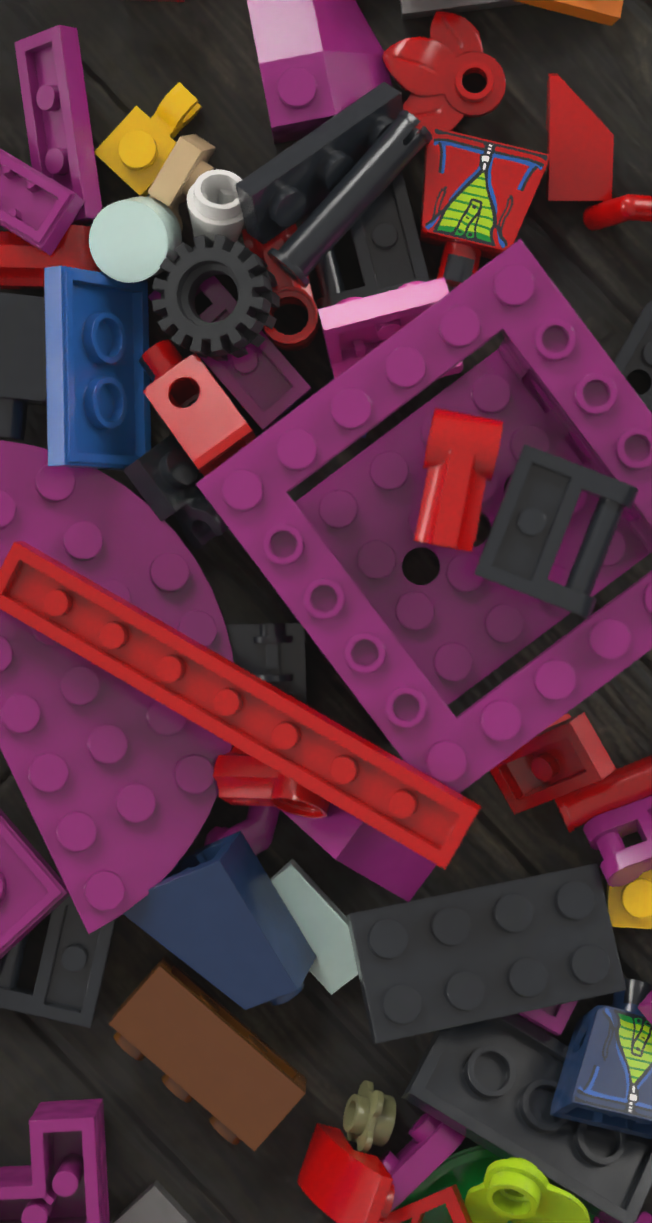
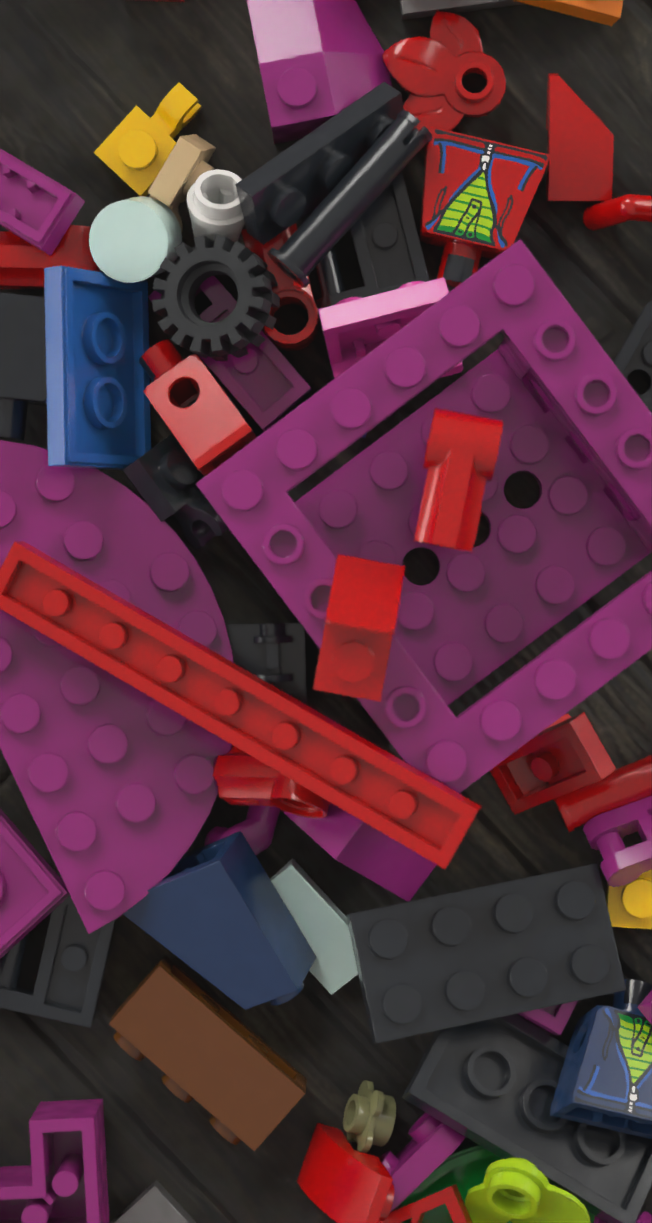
(59, 114): magenta plate -> none
(359, 627): none -> red slope
(534, 523): black plate -> none

